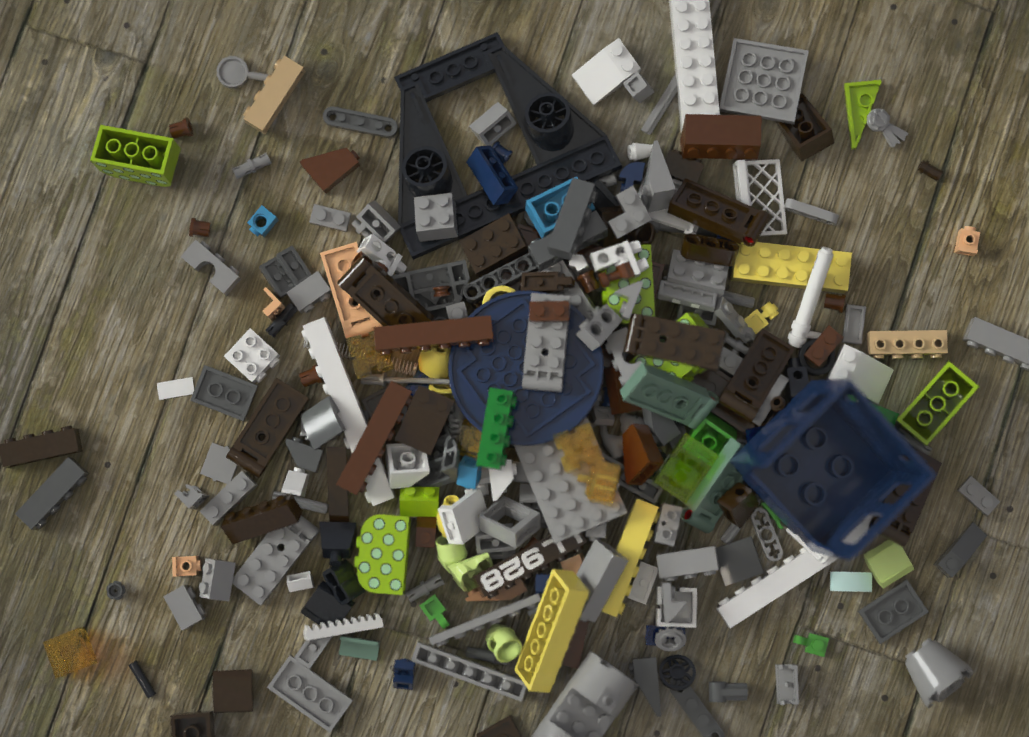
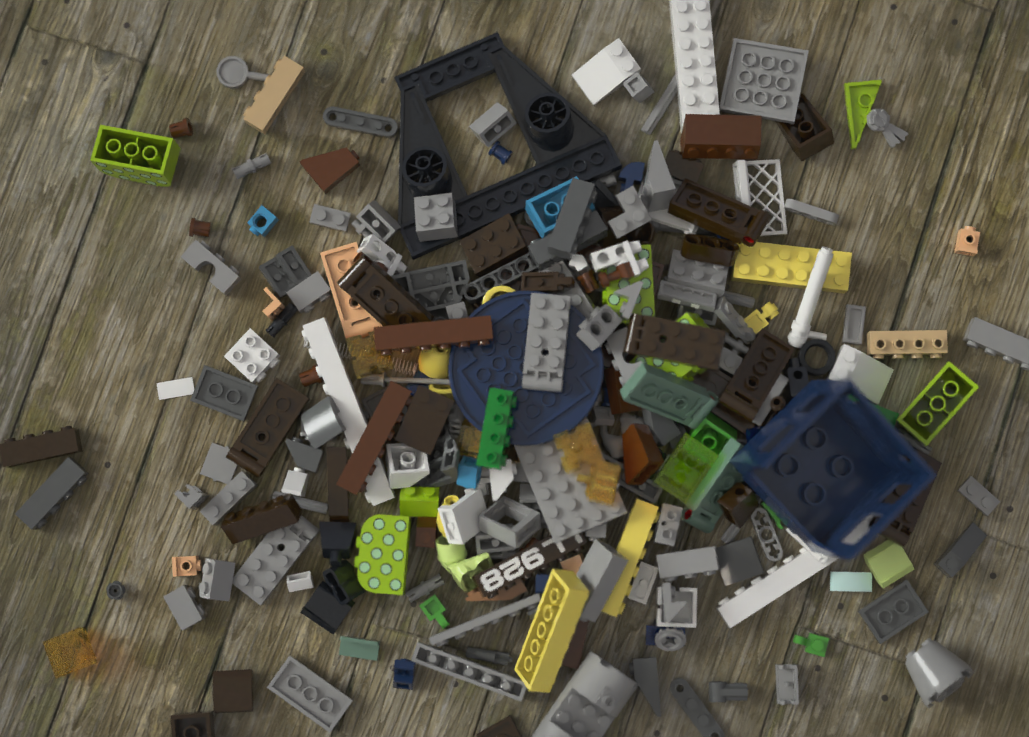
(142, 679): black piece -> none
(311, 651): light grey plate -> none
(342, 628): white gear -> none
(441, 291): reddish brown bush -> none
(492, 175): dark blue brick -> none
(503, 642): yellowish green helmet -> none
(549, 311): reddish brown plate -> none
(638, 151): white cone -> none
(677, 672): black wheel -> none
(823, 346): reddish brown plate -> none
(835, 302): reddish brown bush -> none
(929, 170): dark brown pin -> none

